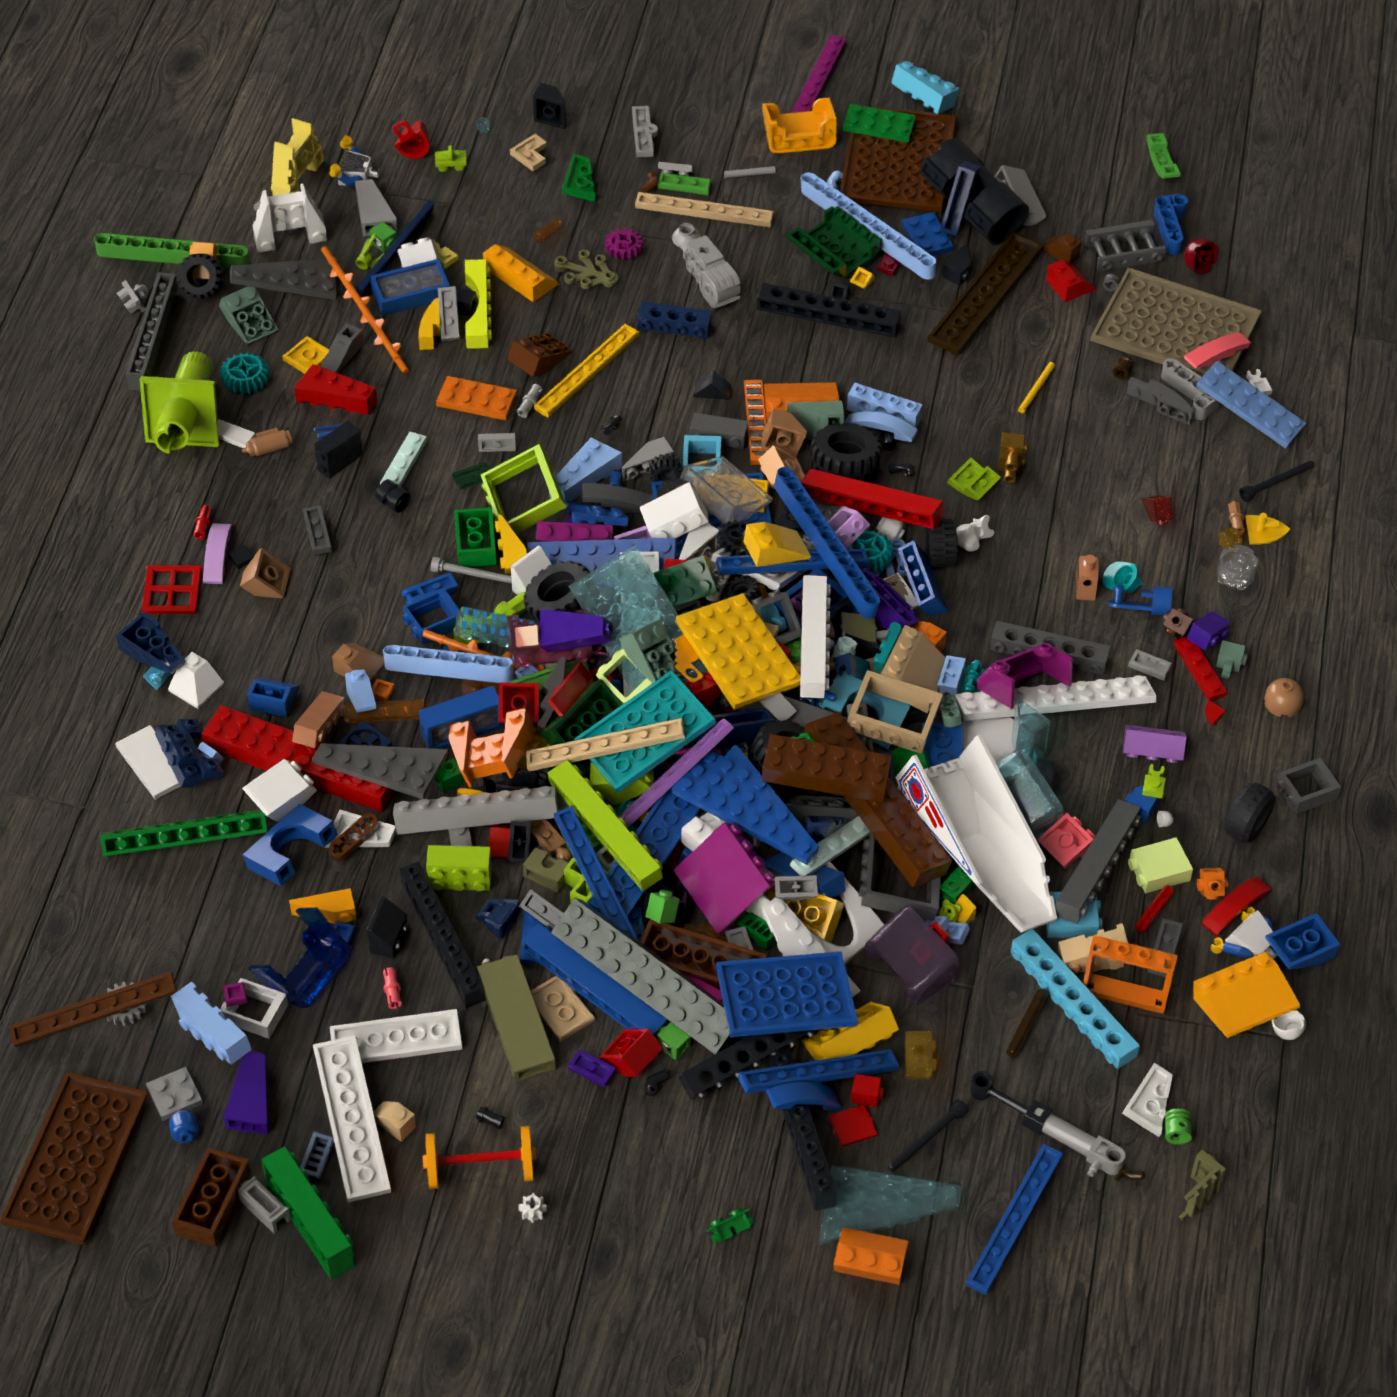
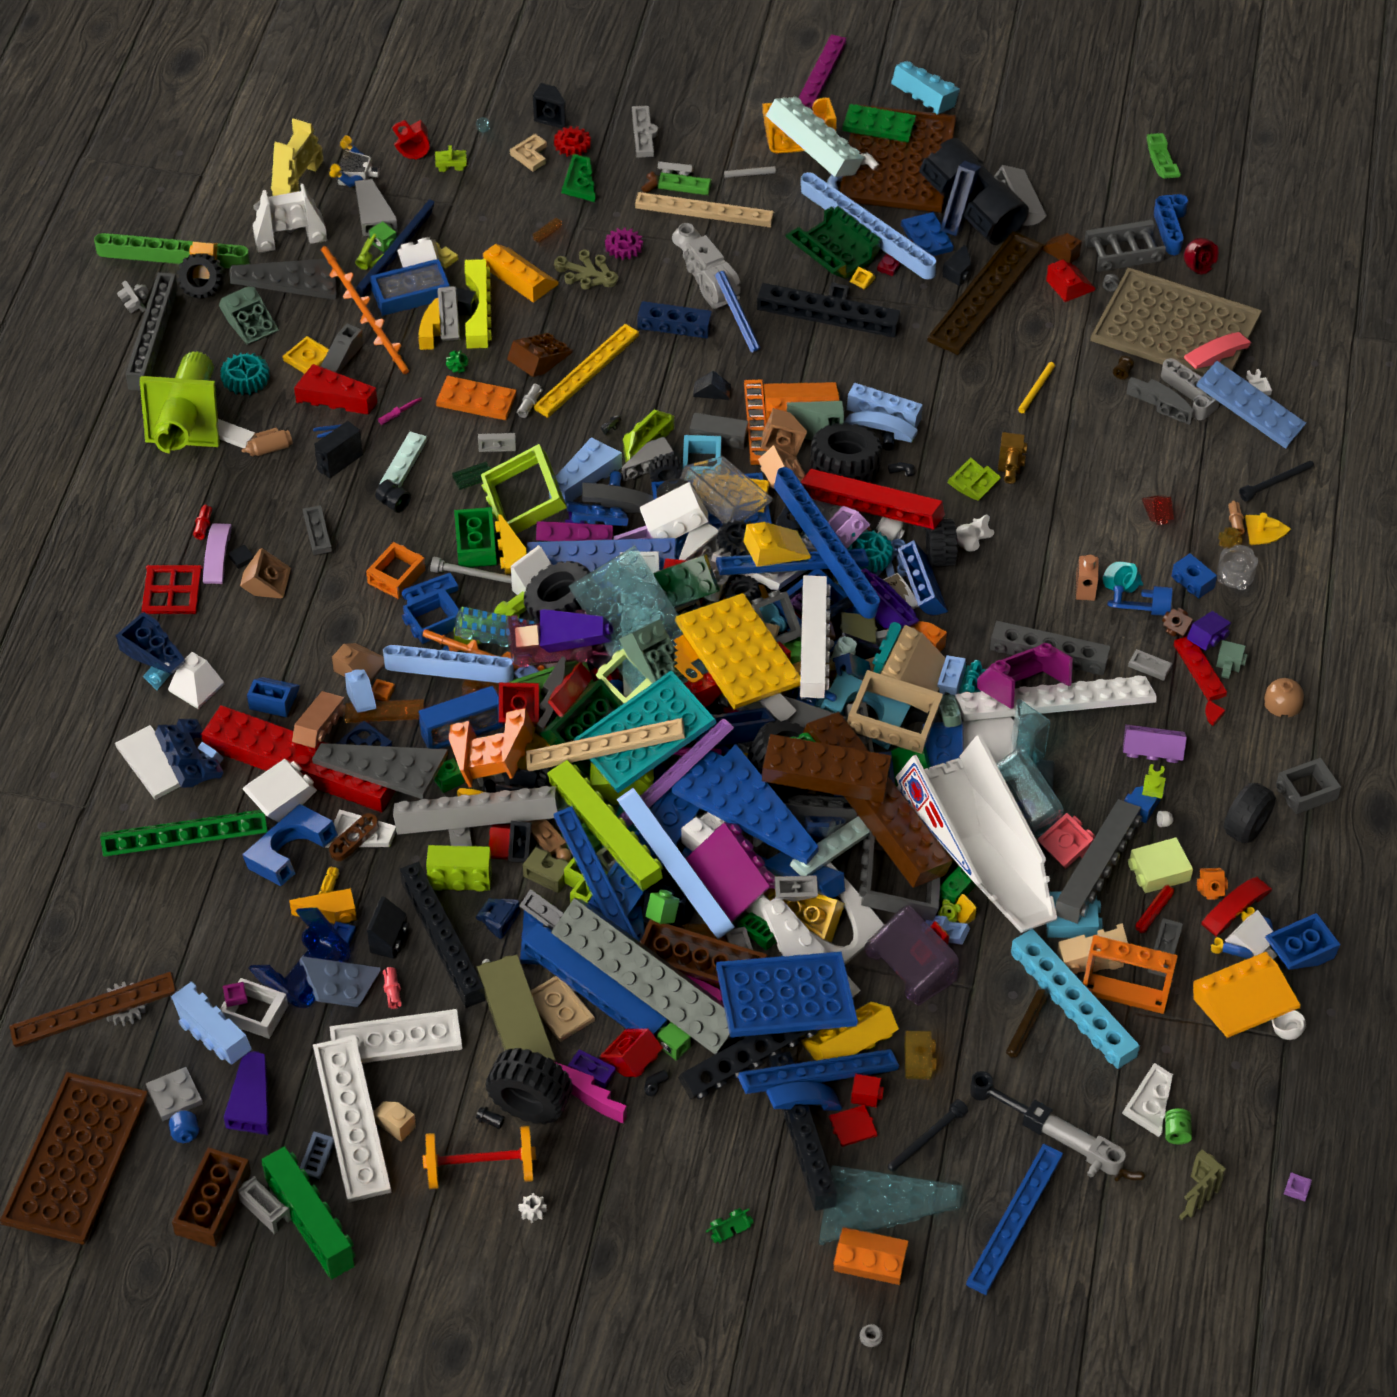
(329, 880): none -> yellow axle
(338, 981): none -> sand blue wing
(389, 584): none -> orange window
(396, 411): none -> dark pink piece
(457, 361): none -> green gear
(529, 1086): none -> black tyre
(572, 141): none -> red gear
(594, 1096): none -> dark pink slope
(653, 426): none -> lime wedge
(675, 863): none -> light blue beam
(737, 311): none -> axle
(815, 136): none -> light aqua brick
(868, 159): none -> white arm
(871, 1330): none -> light grey plate
(1194, 576): none -> blue brick
(1297, 1187): none -> medium lavender tile

